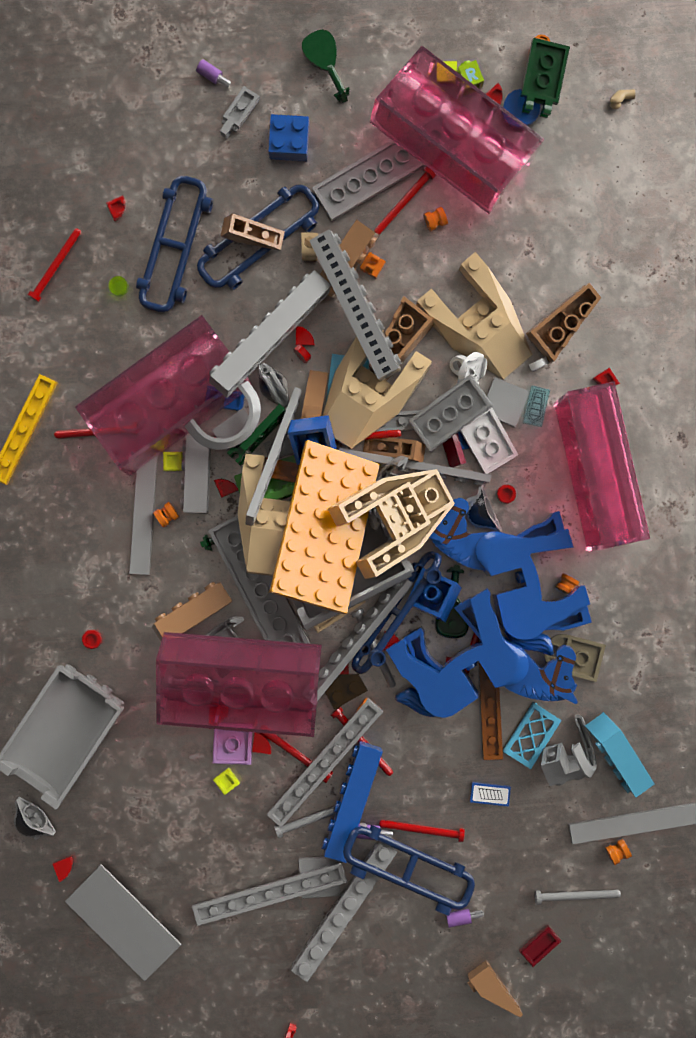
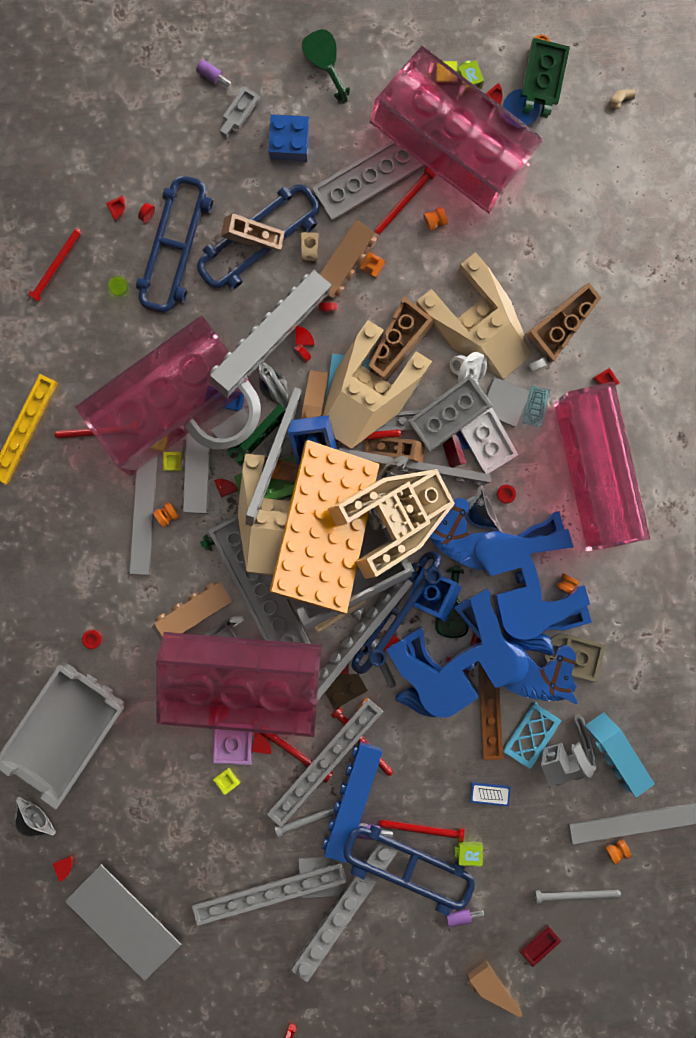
(146, 212): none -> red tile
(328, 307): none -> red tile
(353, 301): light grey brick -> none
(469, 853): none -> lime brick

